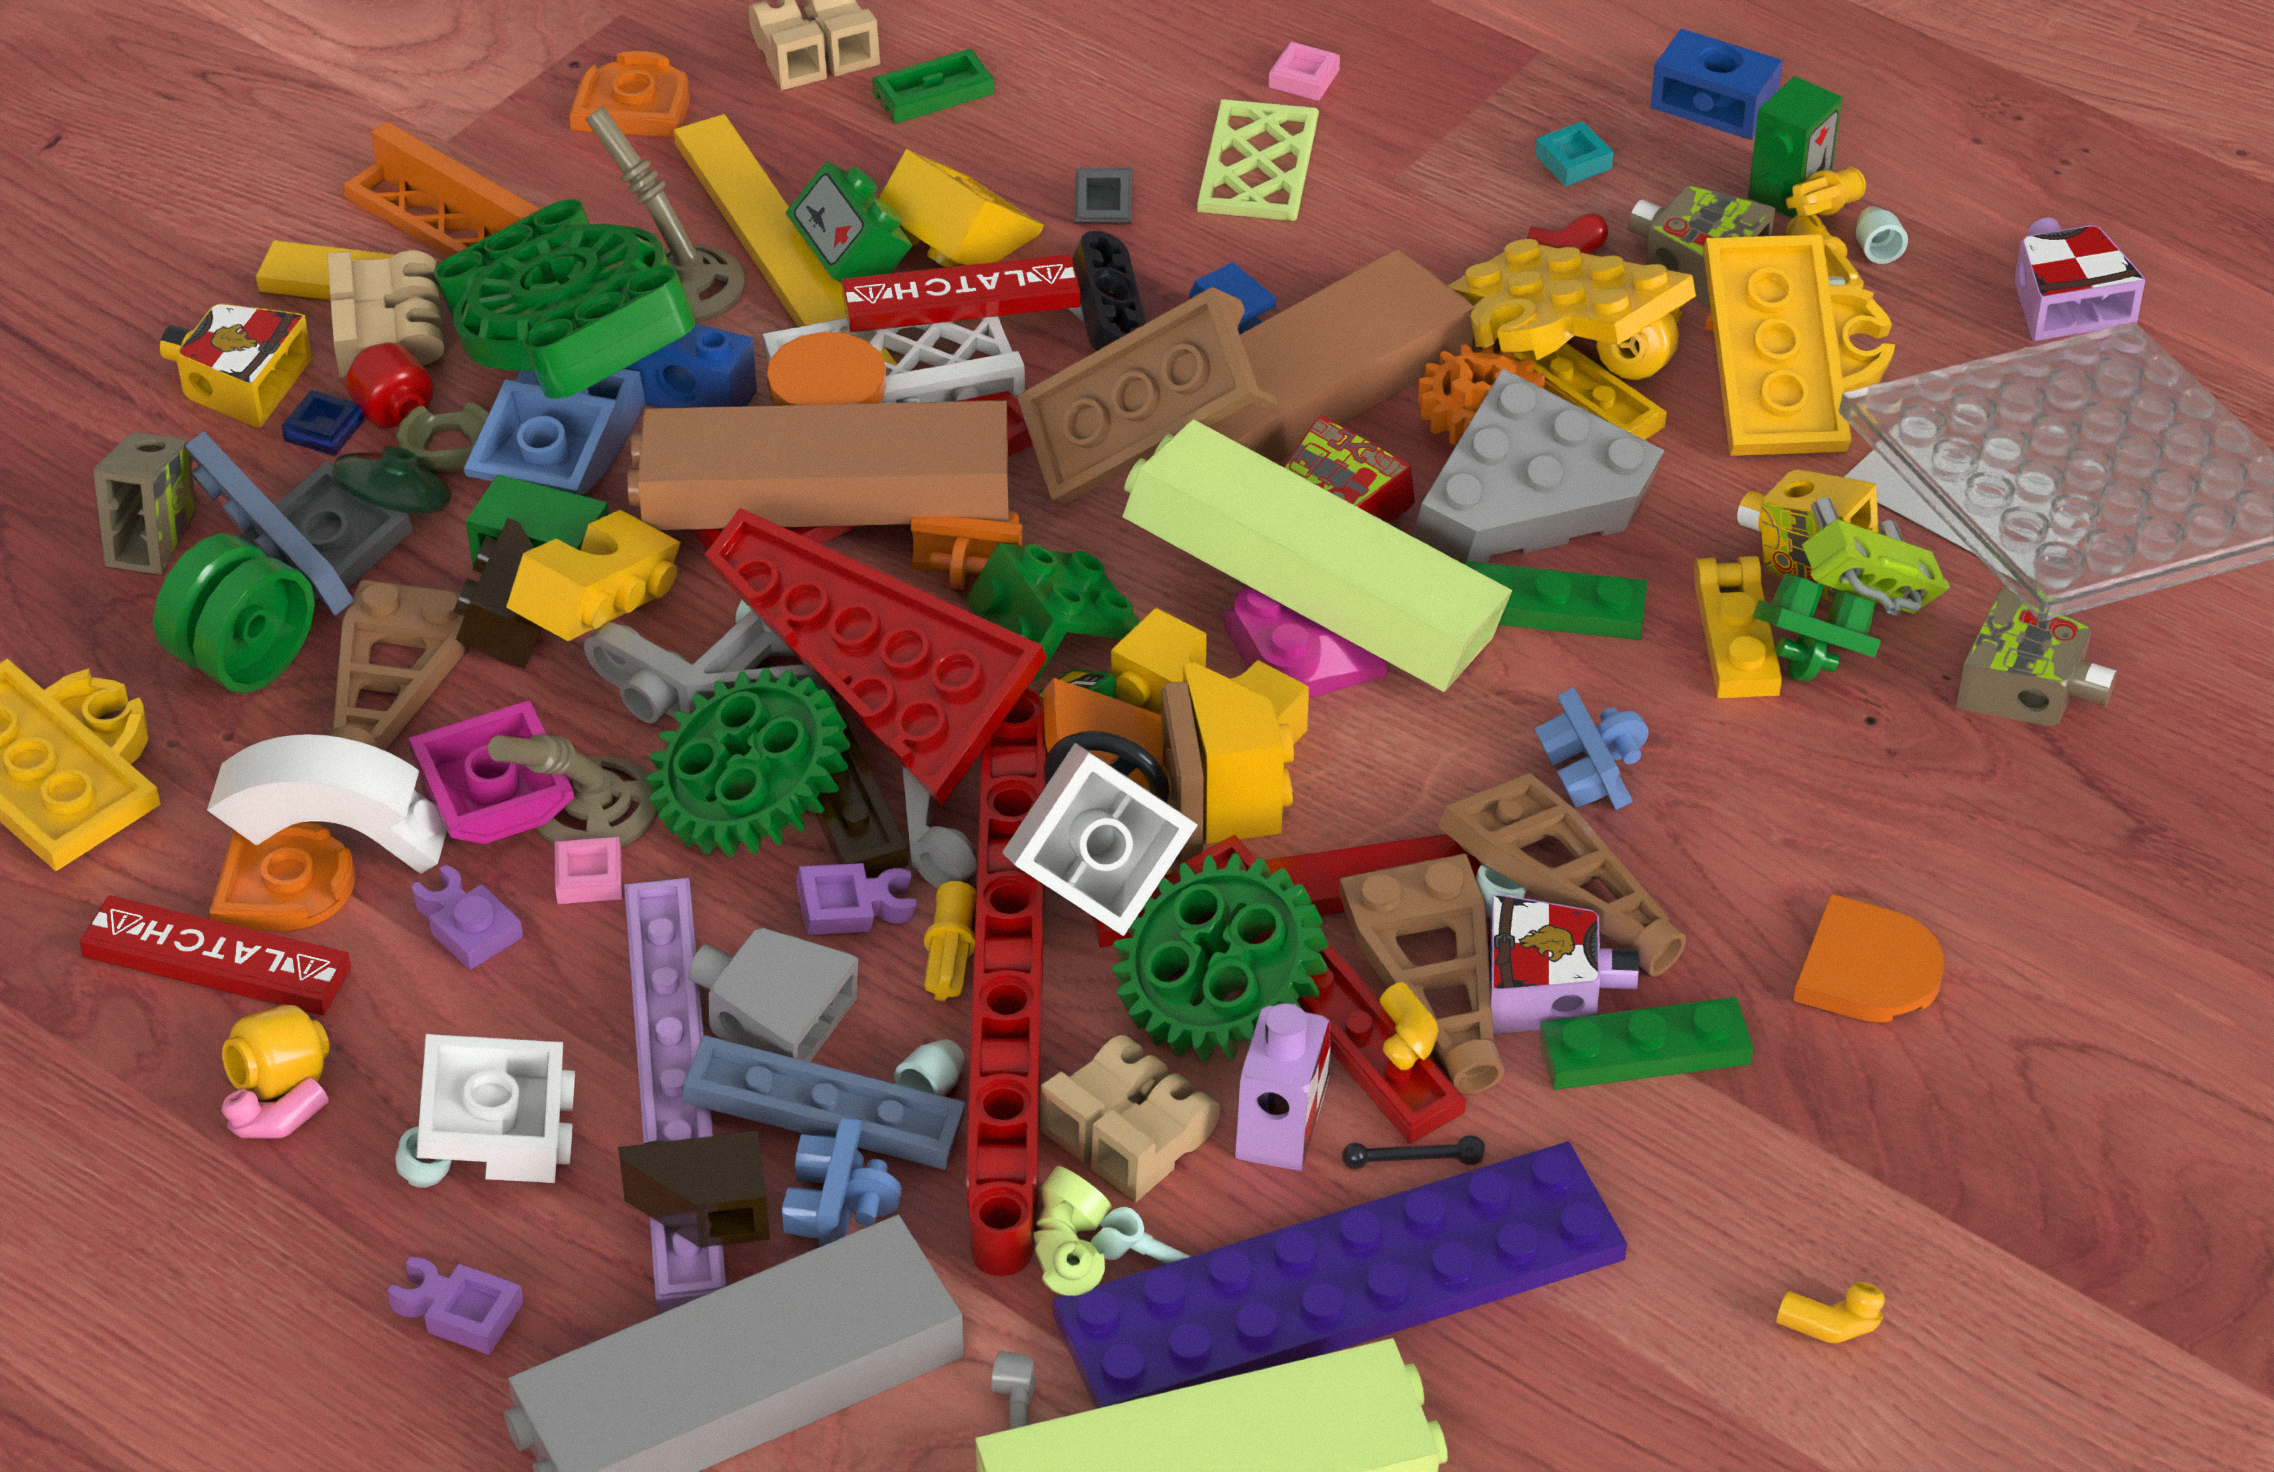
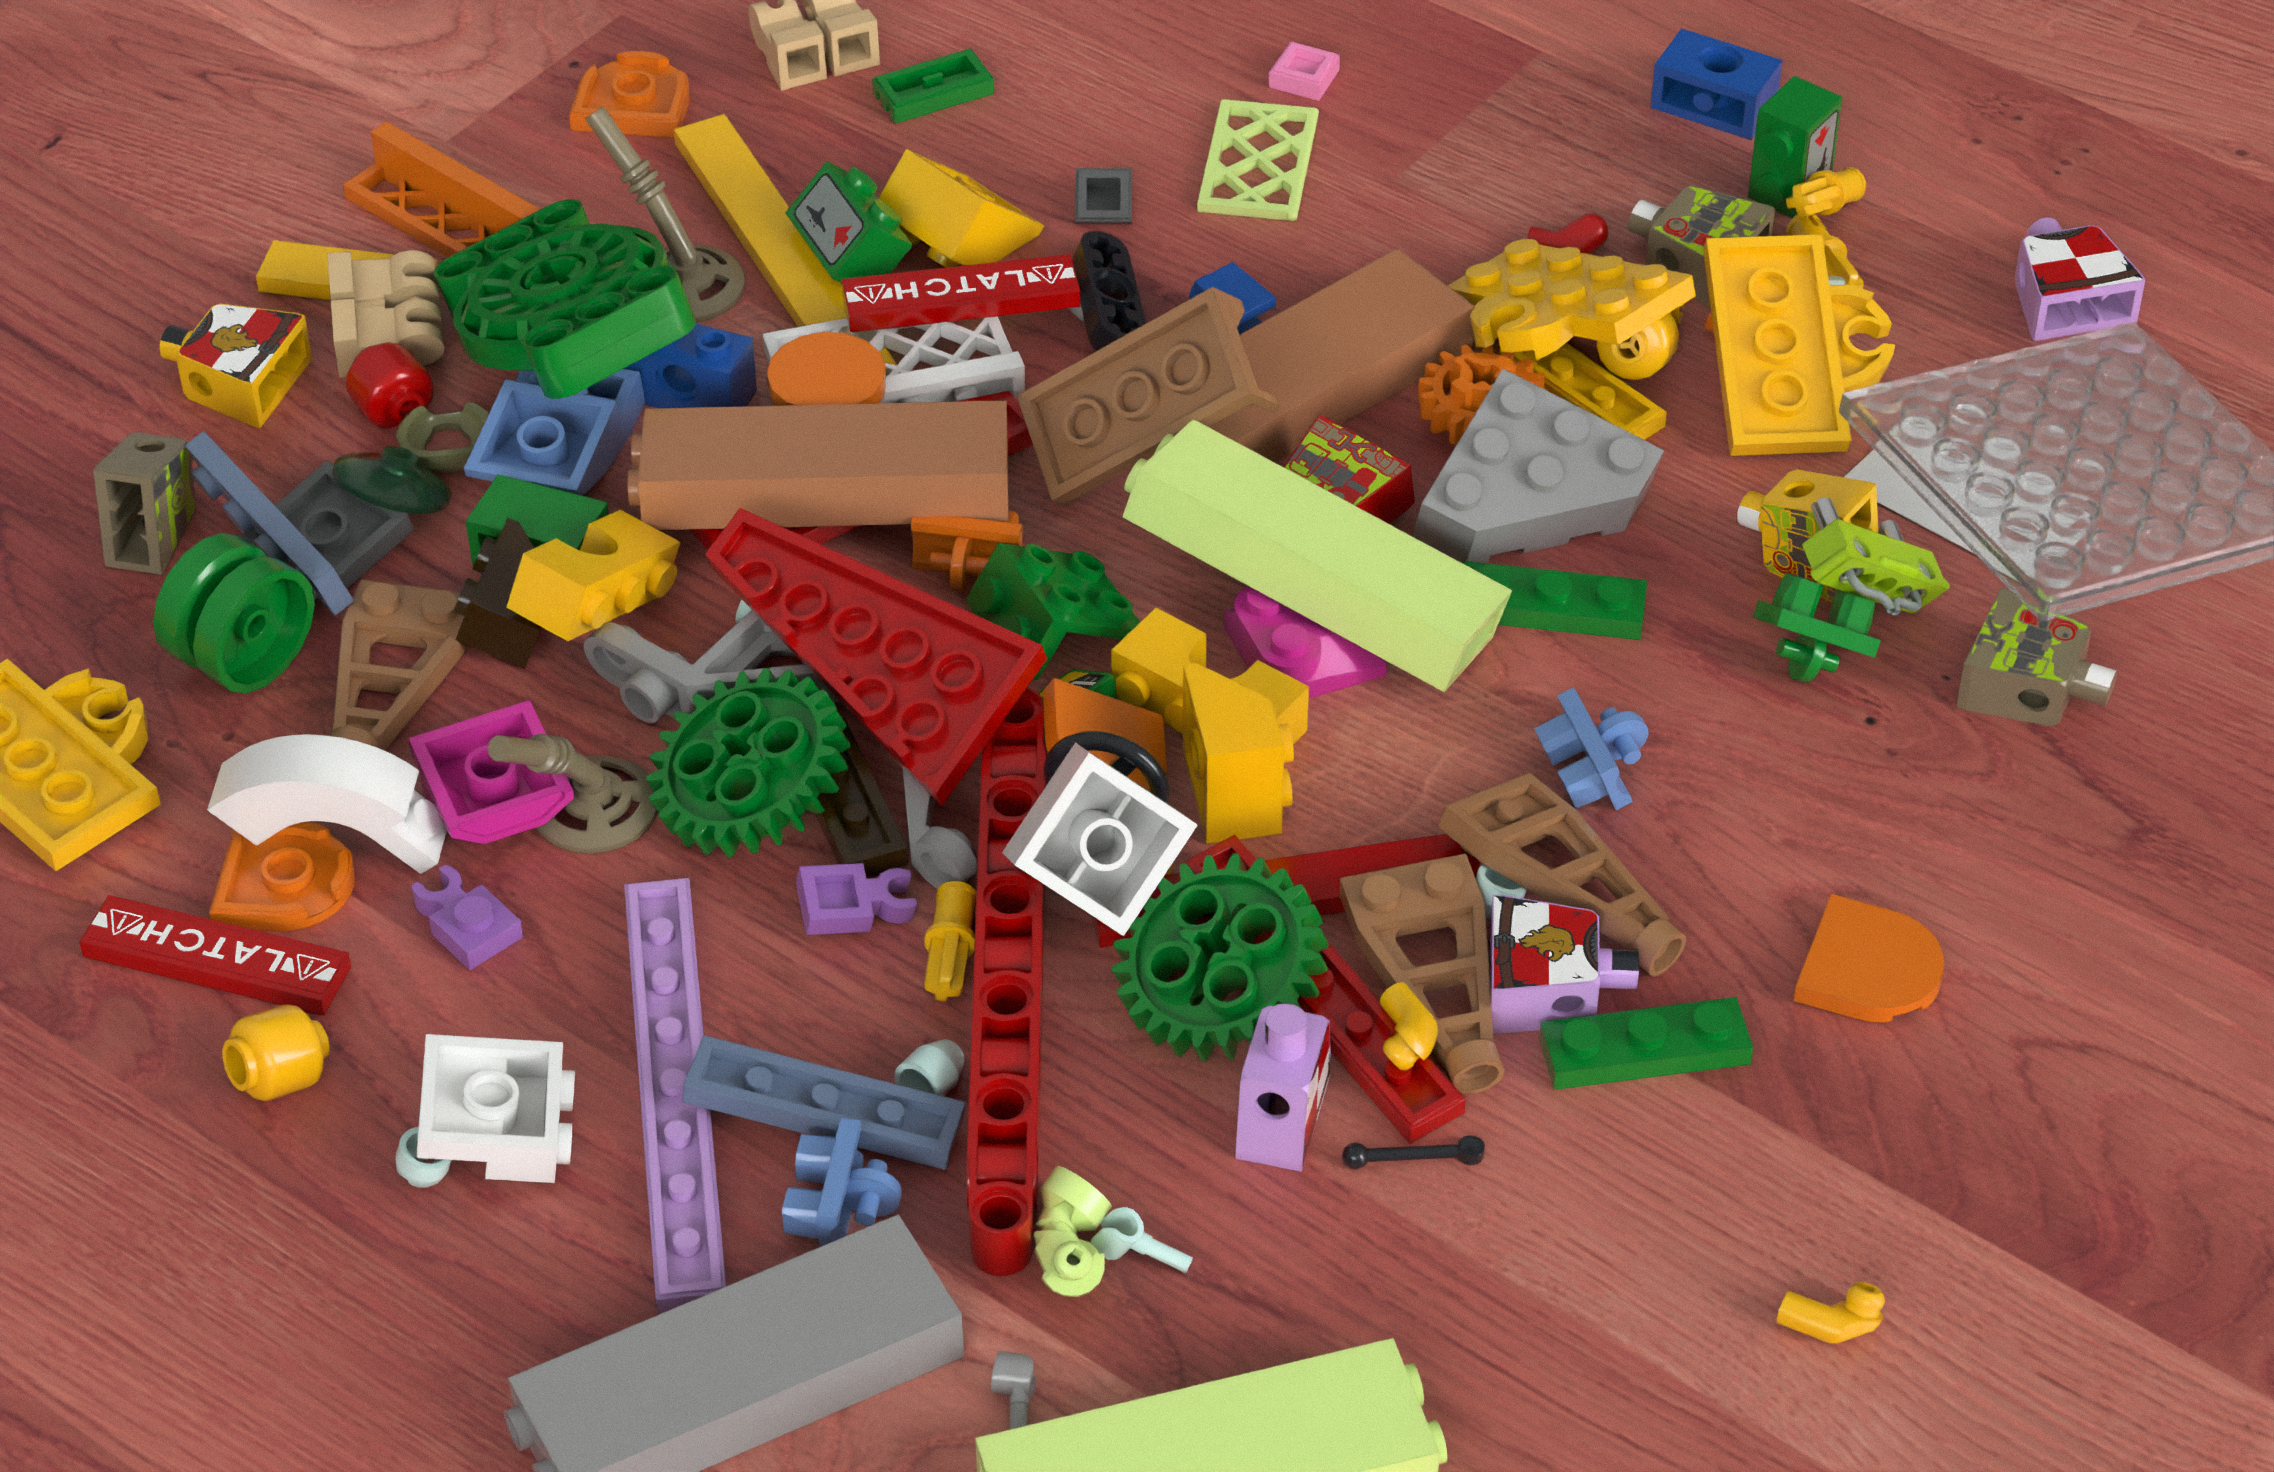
(273, 1119): bright pink arm -> none
(322, 423): clear blue tile -> none
(464, 1308): medium lavender plate -> none
(588, 870): bright pink tile -> none
(700, 1187): dark brown slope -> none
(777, 992): light grey torso -> none
(1126, 1116): tan legs -> none
(1183, 762): medium nougat tile -> none
(1341, 1278): dark purple plate -> none
(1574, 153): teal plate -> none
(1737, 644): yellow plate -> none
(1880, 235): light aqua hose -> none

